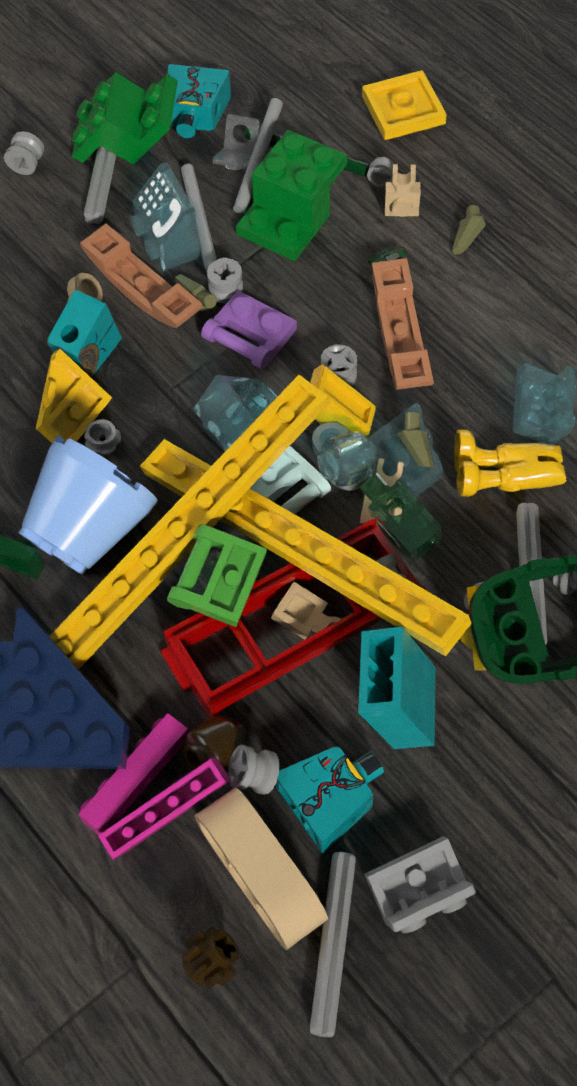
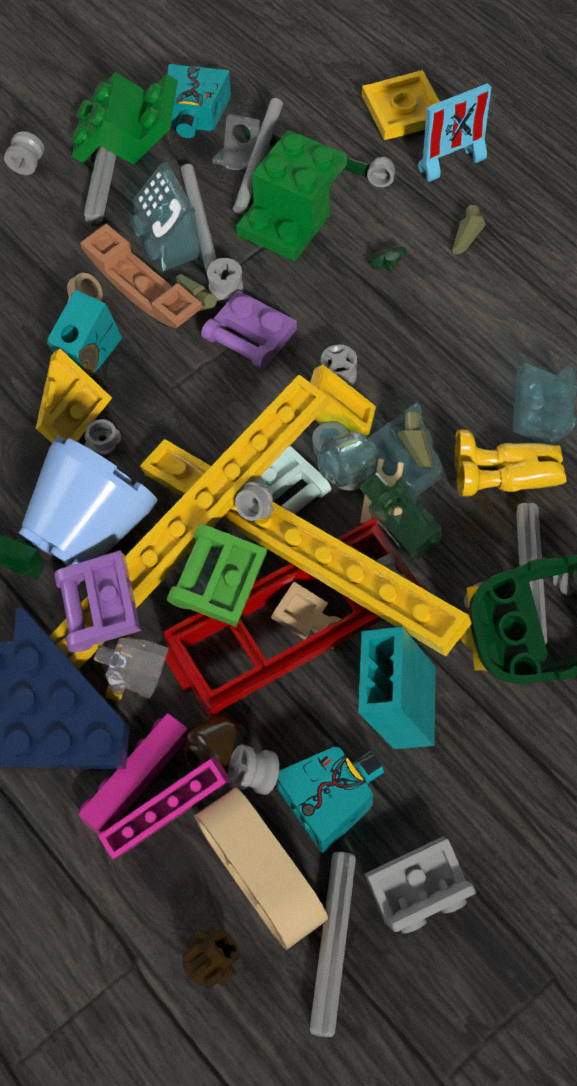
(109, 600): none -> medium lavender plate
(132, 666): none -> clear piece
(232, 406): clear light blue slope -> none
(249, 507): none -> light grey plate
(400, 325): nougat slope -> none
(402, 194): tan plate -> none
(453, 126): none -> medium azure flag

